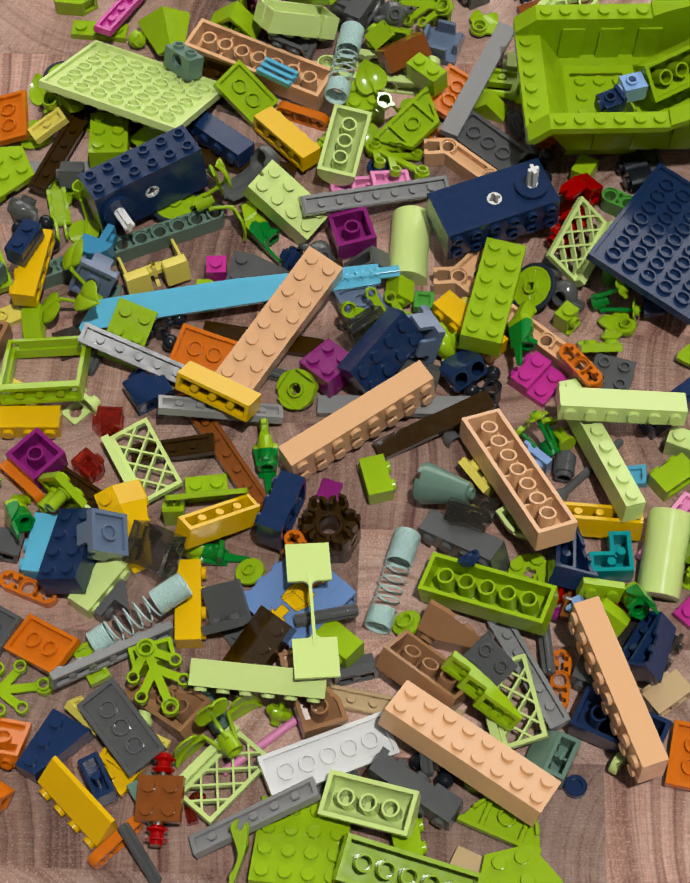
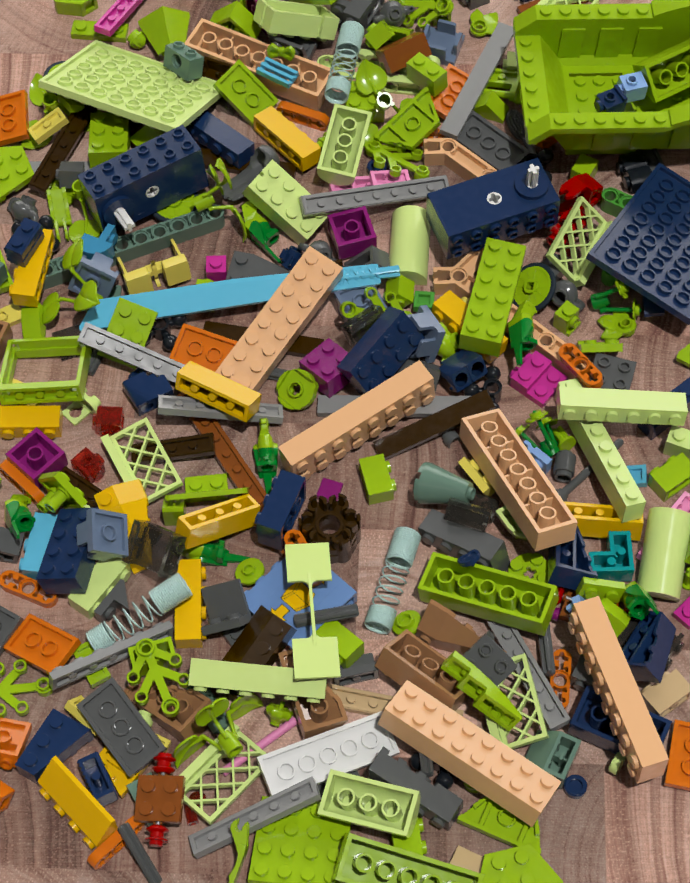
(275, 51): none -> lime piece

